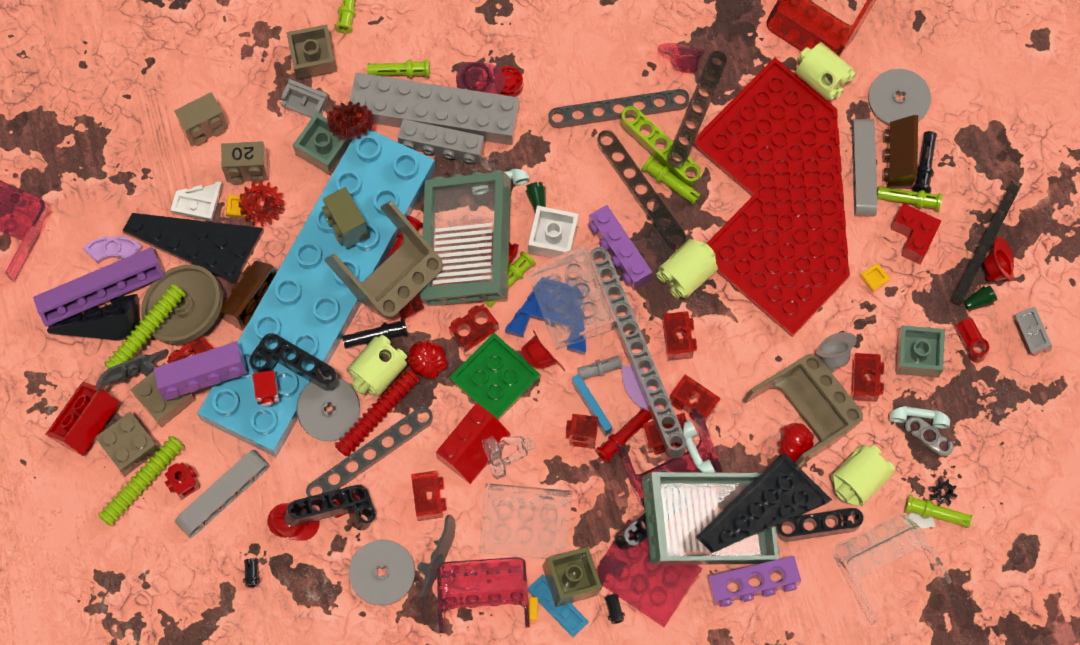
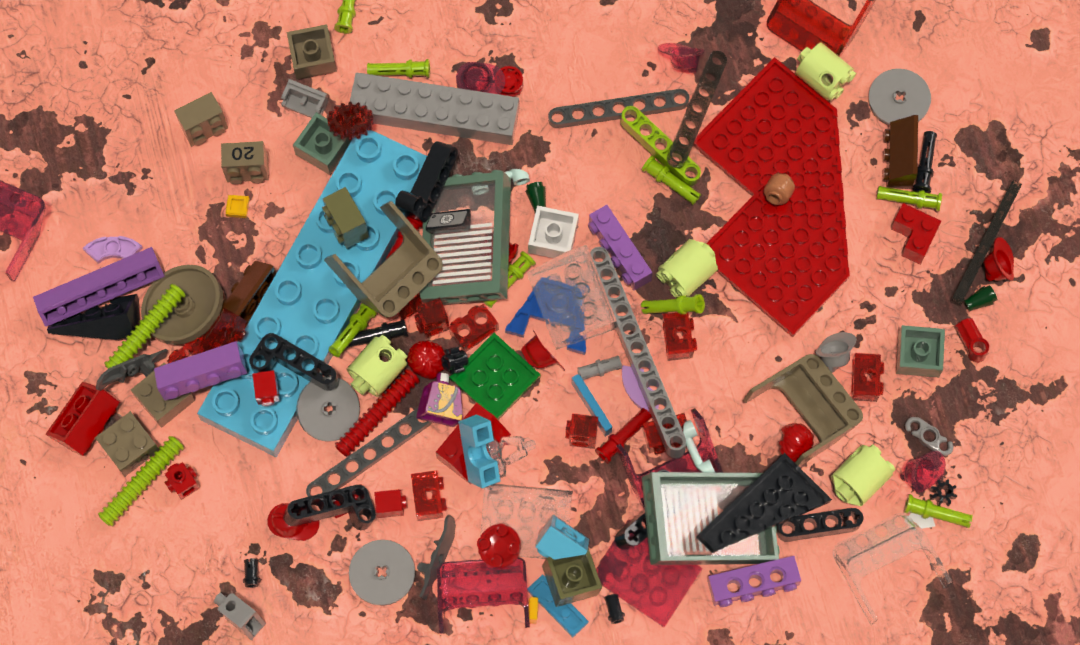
(197, 202): white wing -> none
(212, 245): black wing -> none
(221, 493): light grey beam -> none
(225, 330): none -> clear red brick
(239, 614): none -> light grey torso
(271, 203): clear red gear -> none
(357, 323): none -> lime pin
(390, 503): none -> red brick
(429, 183): none -> black beam
(431, 318): none -> clear red brick
(441, 402): none -> torso
(442, 141): light grey brick -> none
(449, 221): none -> slope
(454, 360): none -> black gear
(480, 467): none -> medium azure arch
(499, 546): none -> red dish
(560, 540): none -> medium azure slope
(639, 179): clear smoke beam -> none
(681, 305): none -> lime pin
(687, 390): clear red brick -> none
(779, 189): none -> nougat head
(864, 167): light grey beam -> none
(875, 277): yellow tile -> none
(900, 415): light aqua bar -> none
(924, 470): none -> clear pink piece
(1034, 331): light grey hinge -> none

